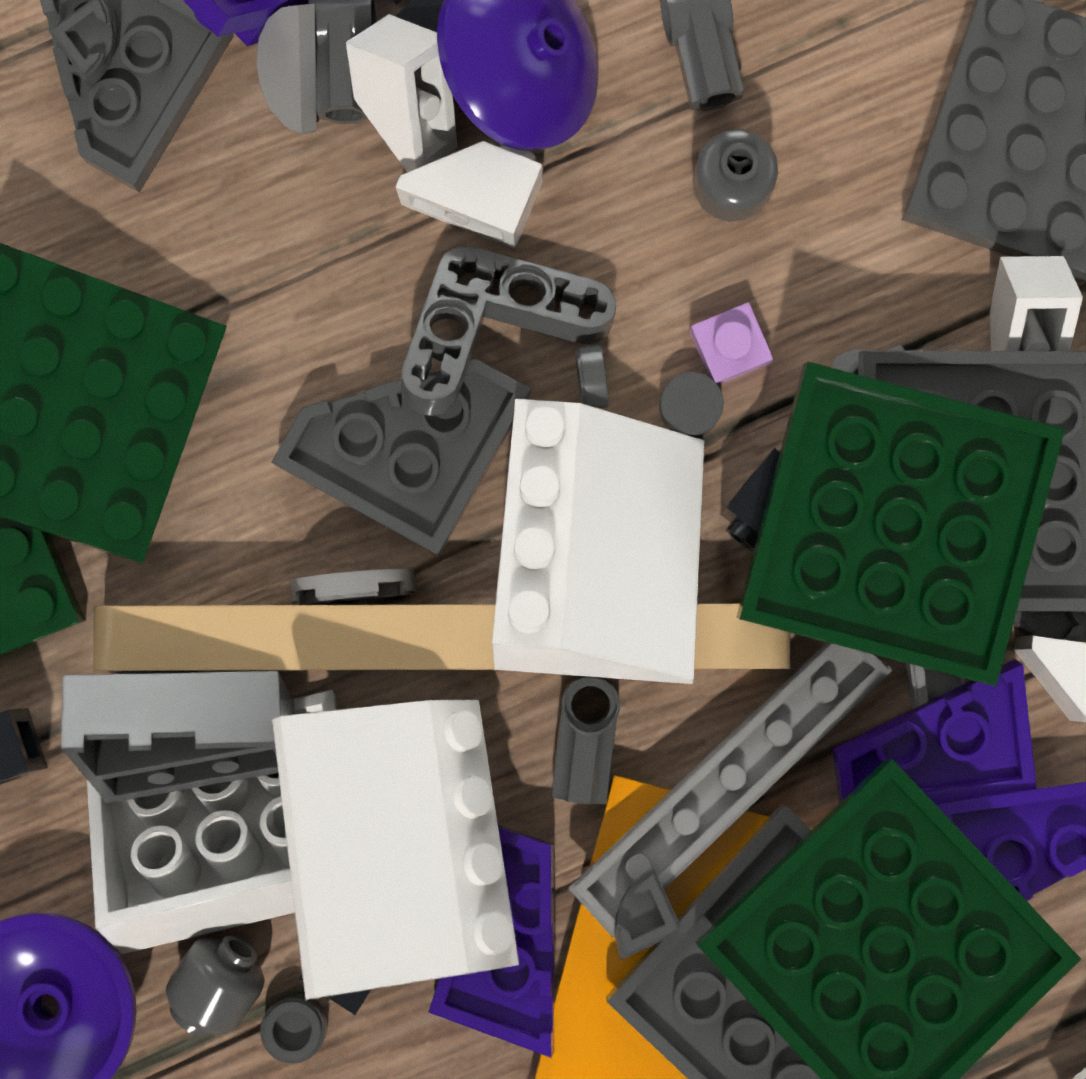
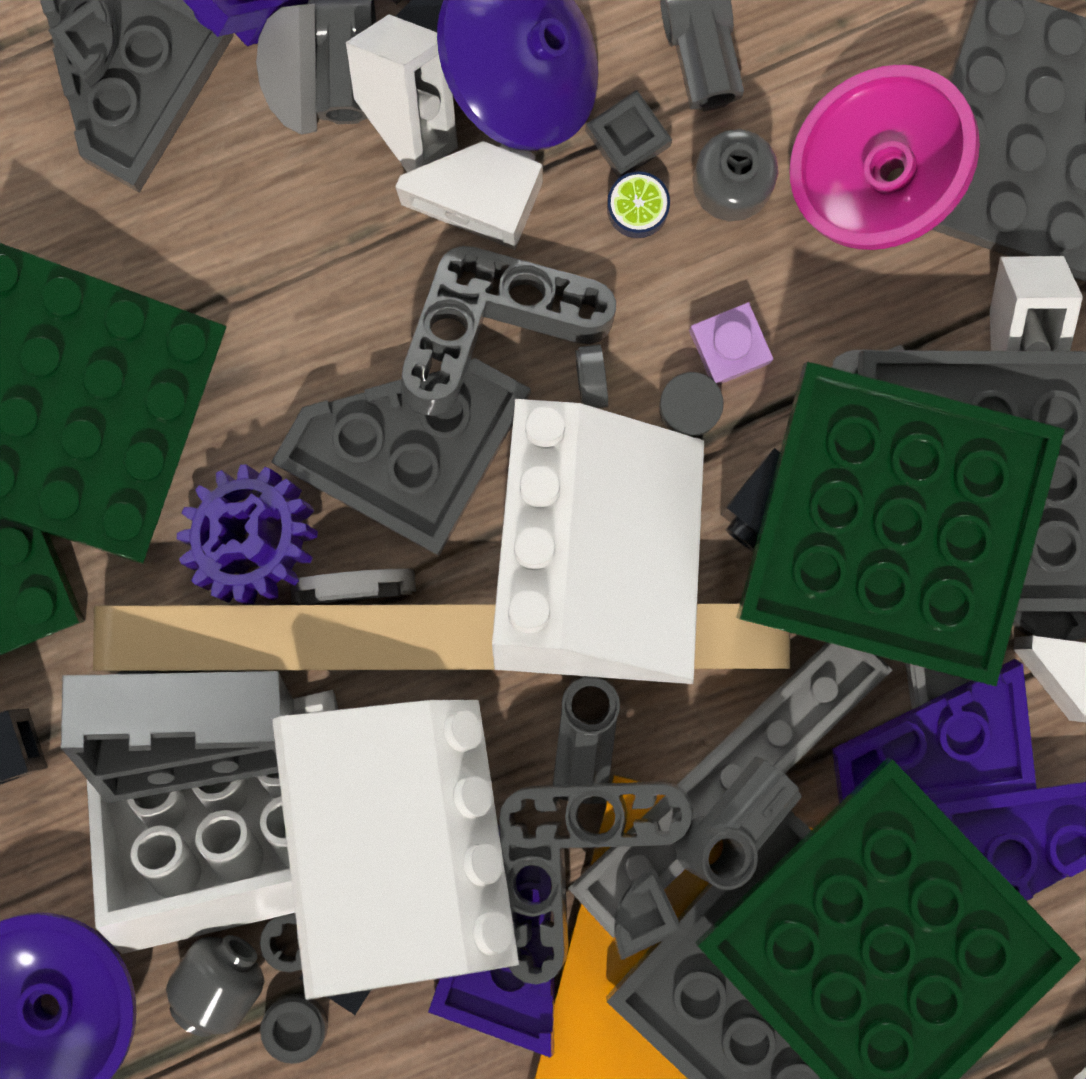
(220, 531): none -> dark purple gear
(273, 955): none -> dark grey bush
(547, 852): none -> dark grey beam
(628, 134): none -> dark grey tile
(638, 204): none -> tile
(742, 821): none -> dark grey piece
(864, 133): none -> dark pink dish

